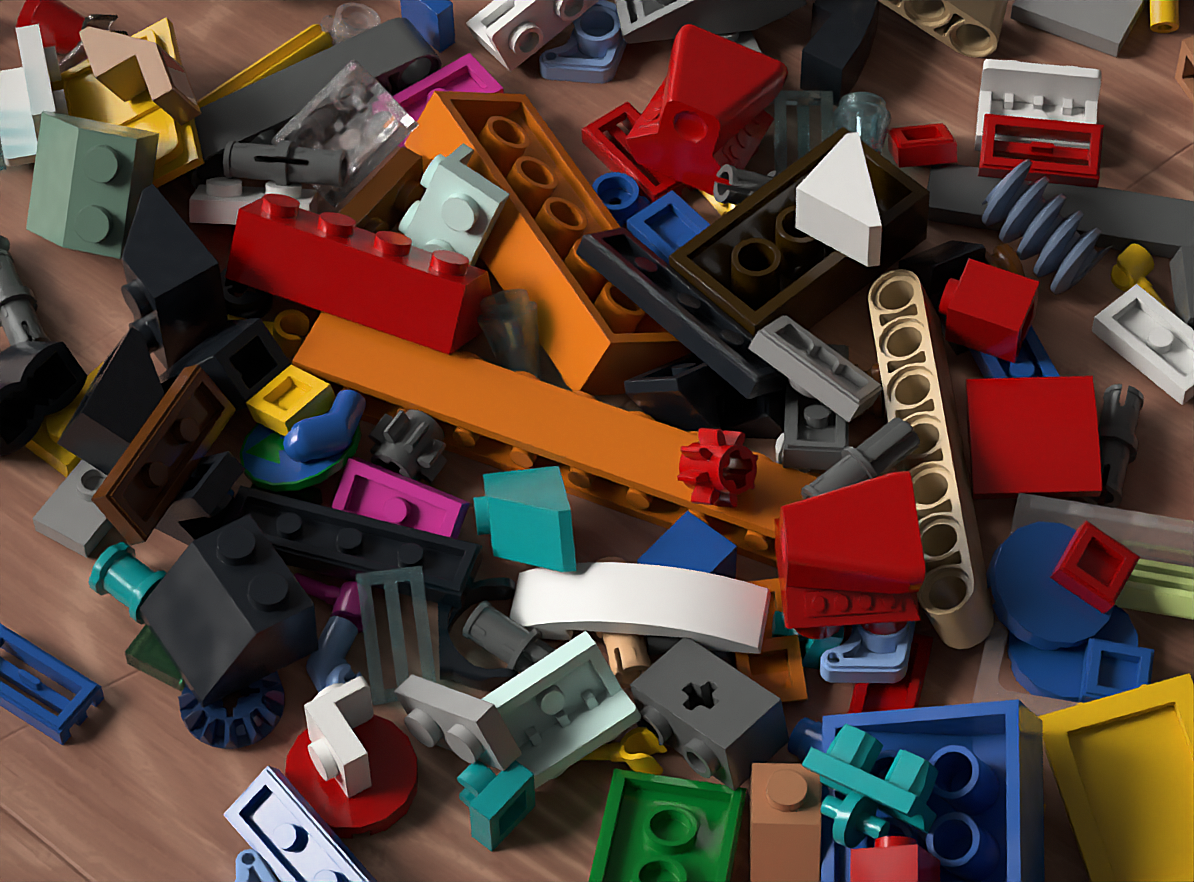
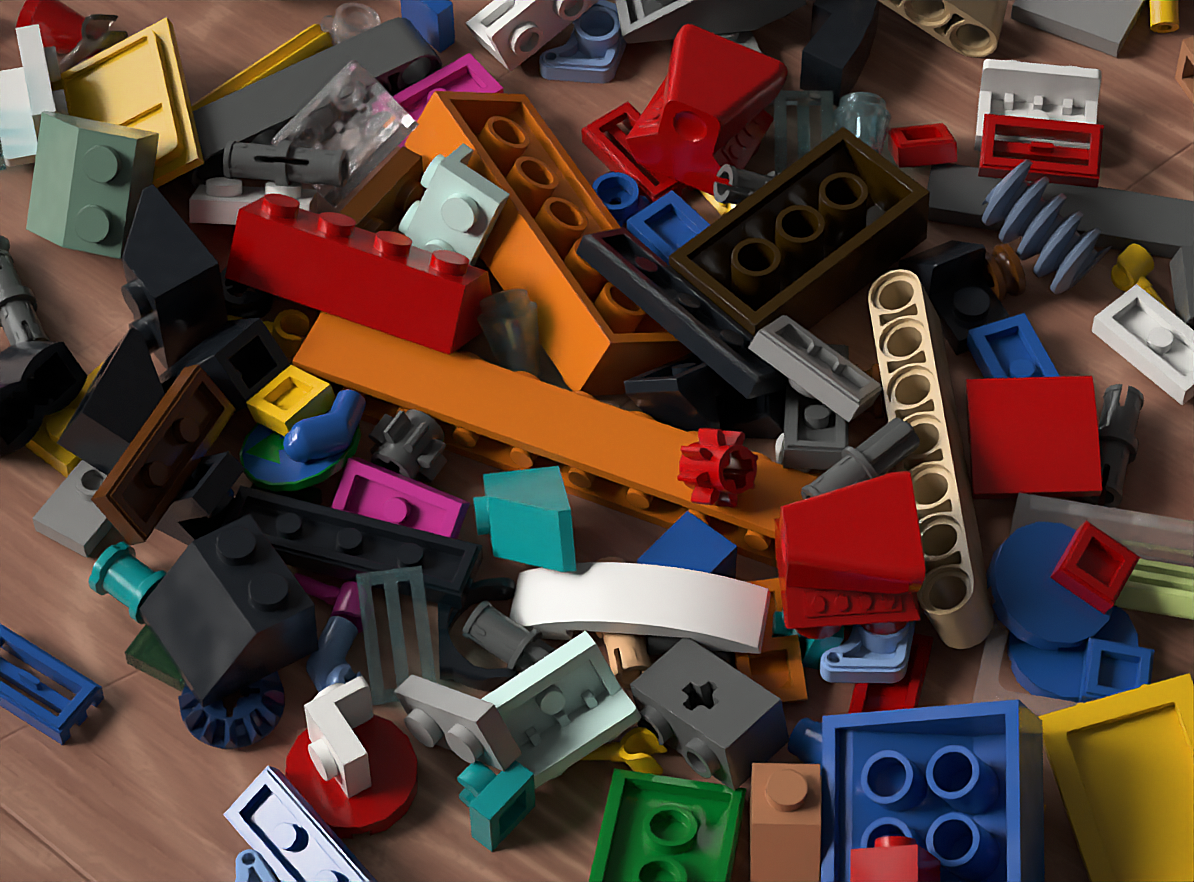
(134, 65): slope -> none
(840, 204): white slope -> none
(847, 771): teal hips -> none
(989, 309): red brick -> none

